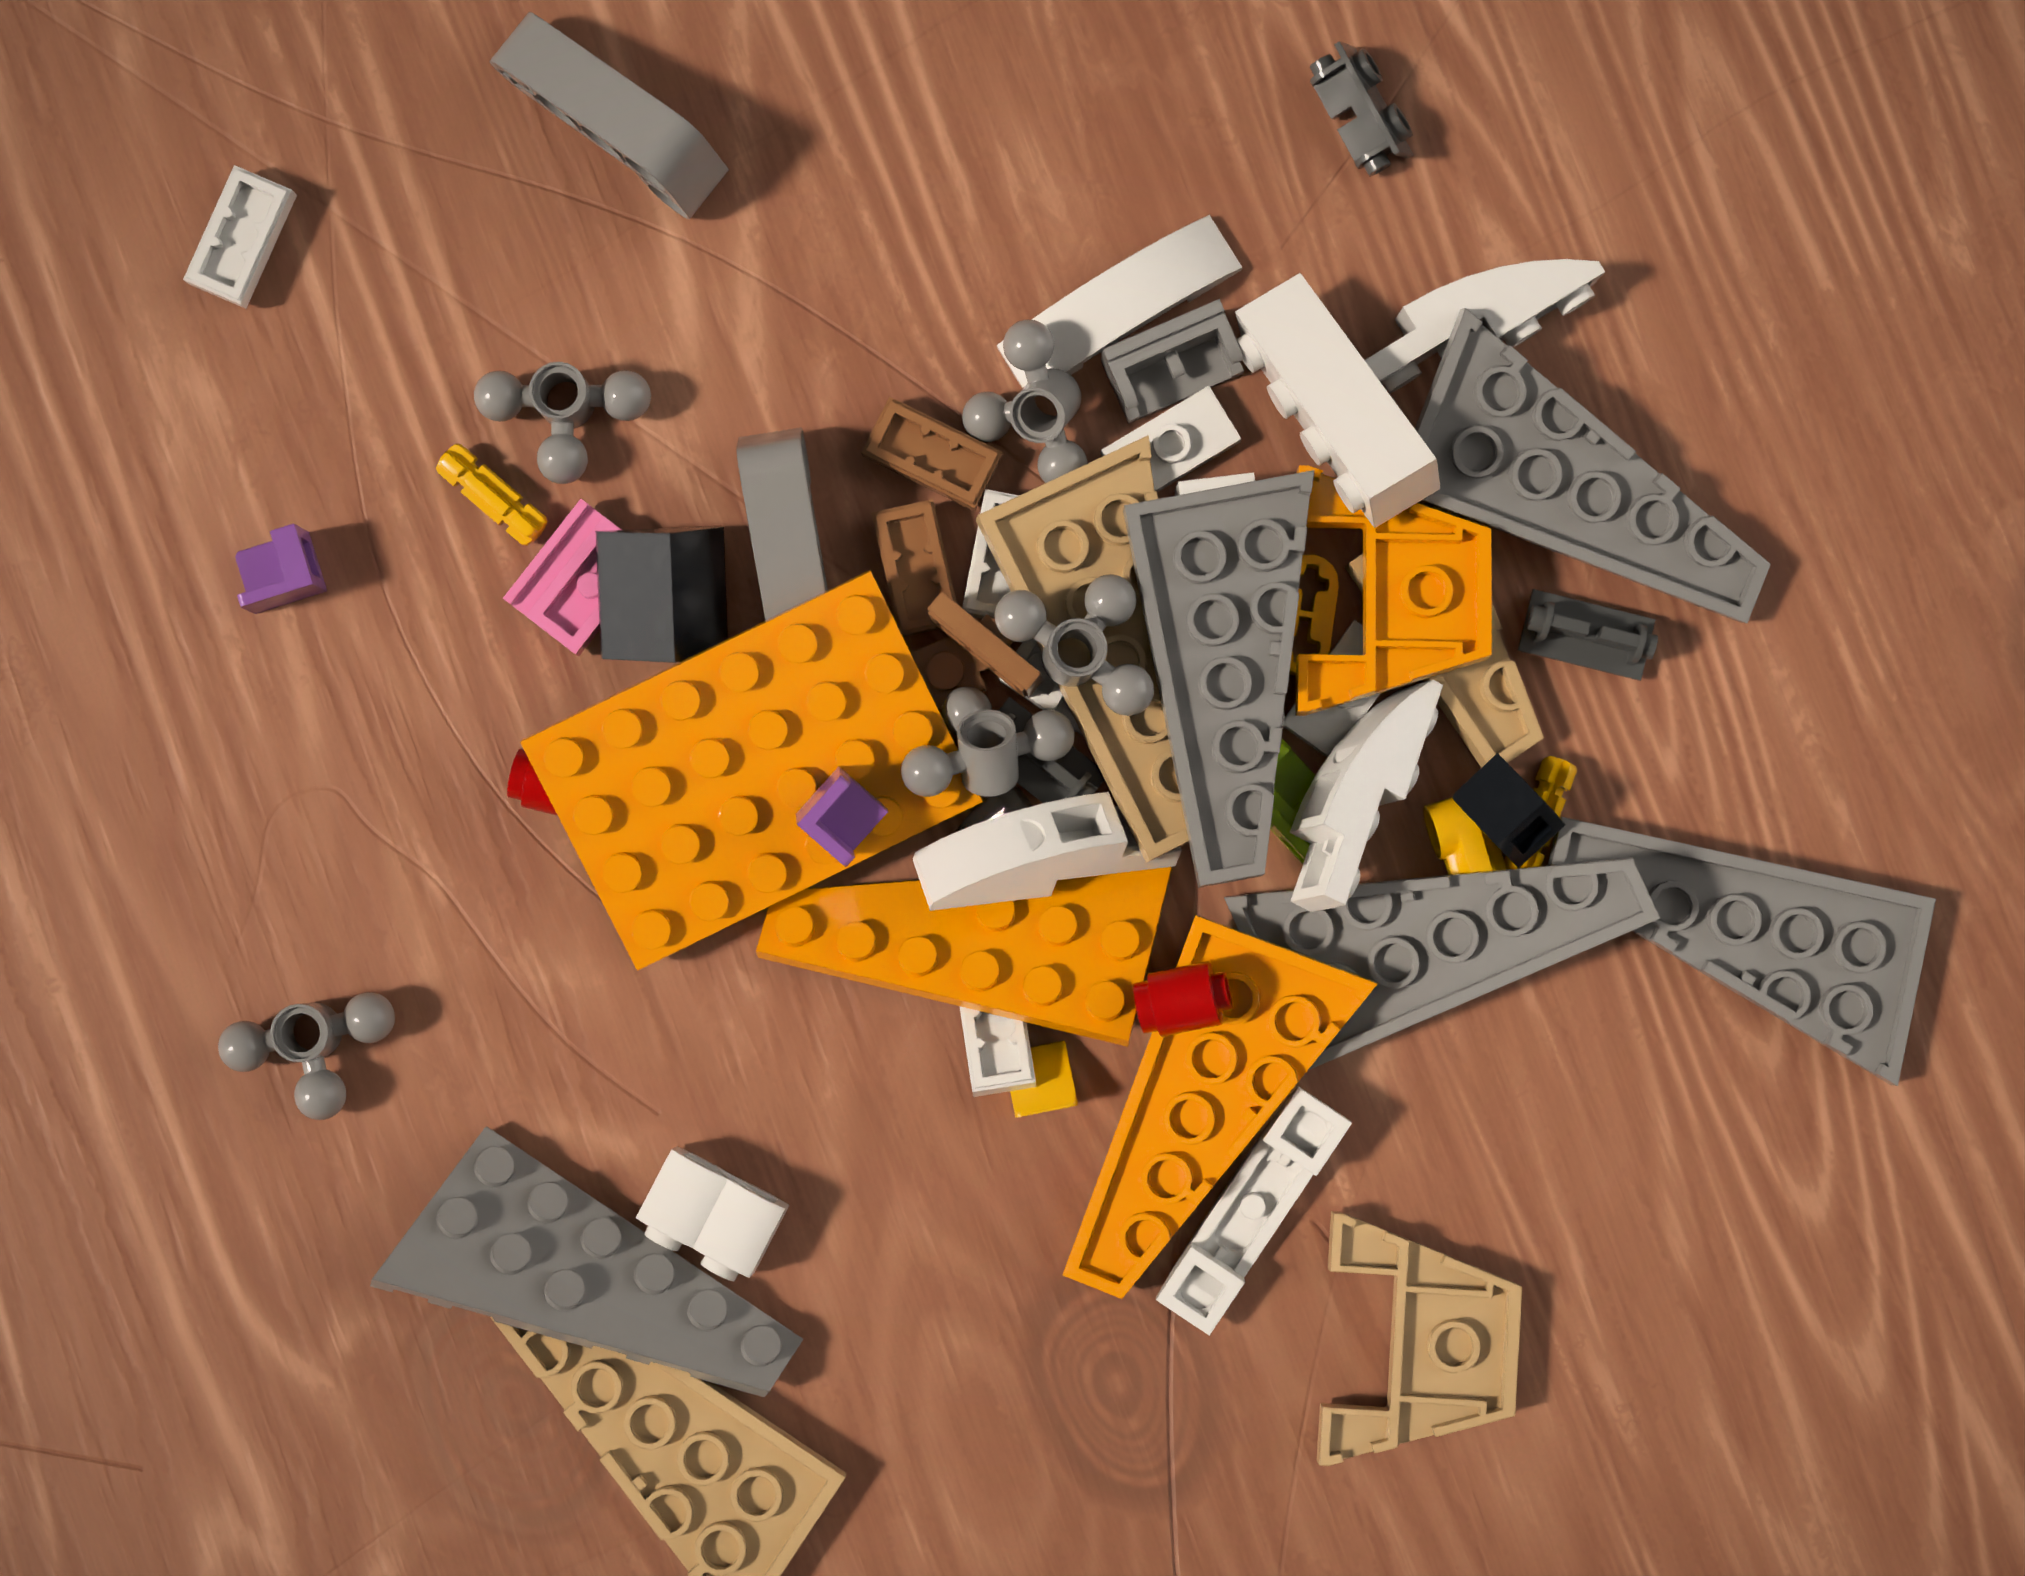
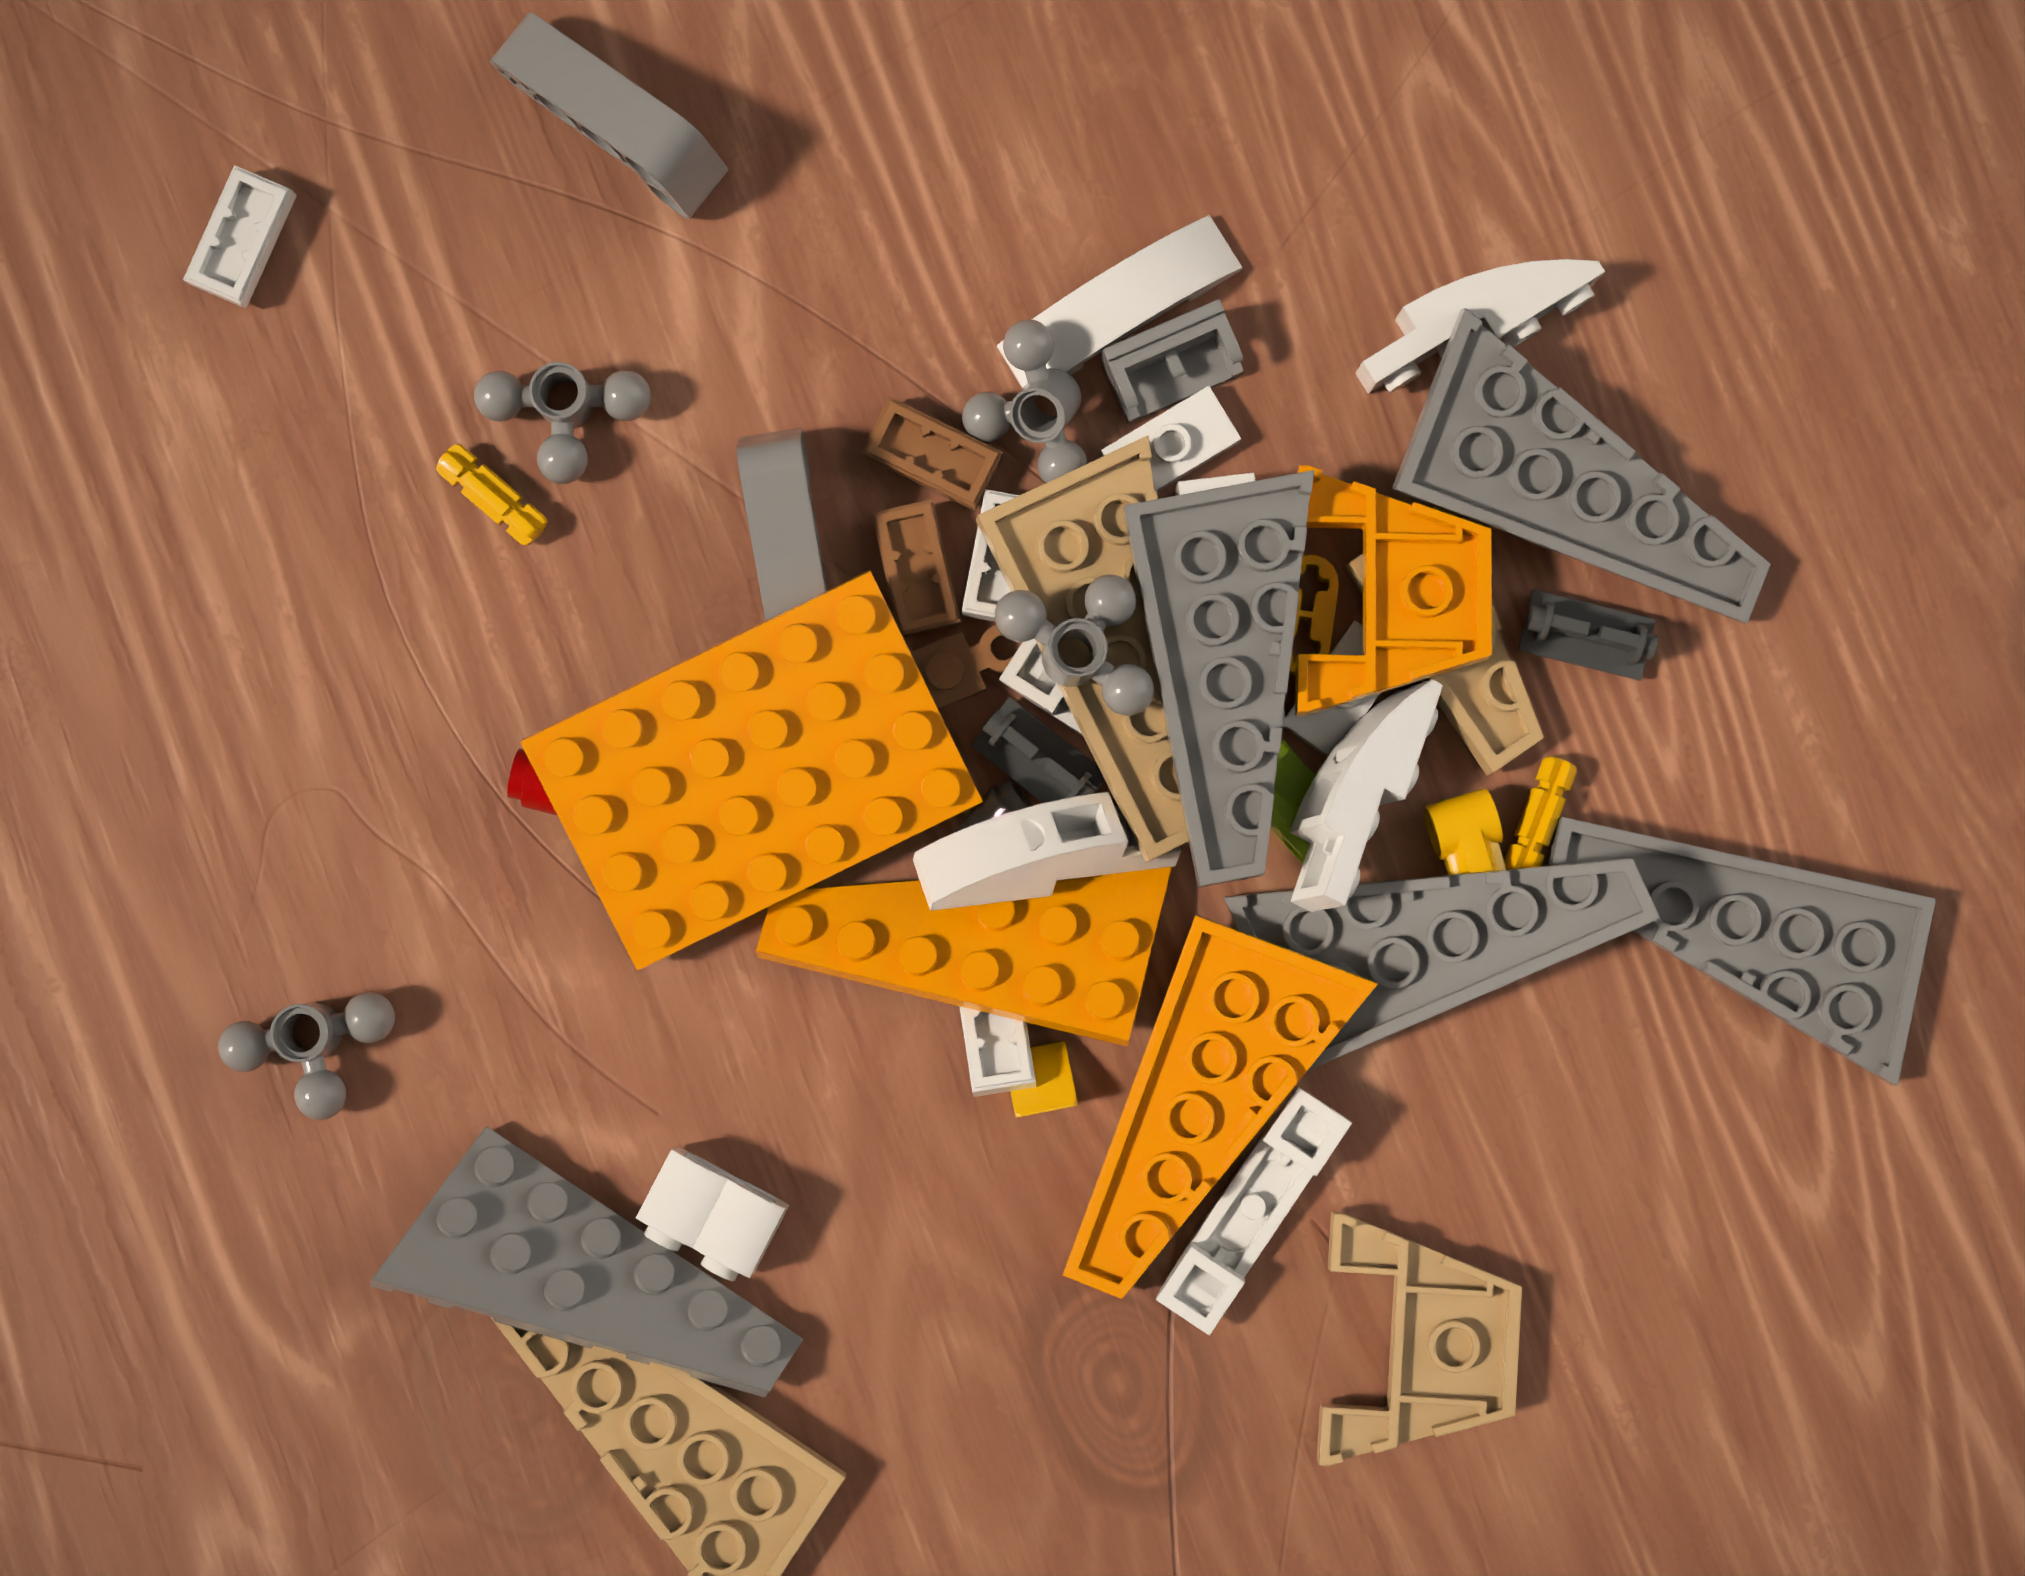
(279, 570): medium lavender panel -> none
(561, 581): bright pink plate -> none
(661, 592): black slope -> none
(840, 815): medium lavender panel -> none
(985, 644): medium nougat plate -> none
(985, 746): light grey piece -> none
(1182, 999): red brick -> none
(1337, 401): white brick -> none
(1352, 85): dark grey hinge -> none
(1508, 810): black panel -> none

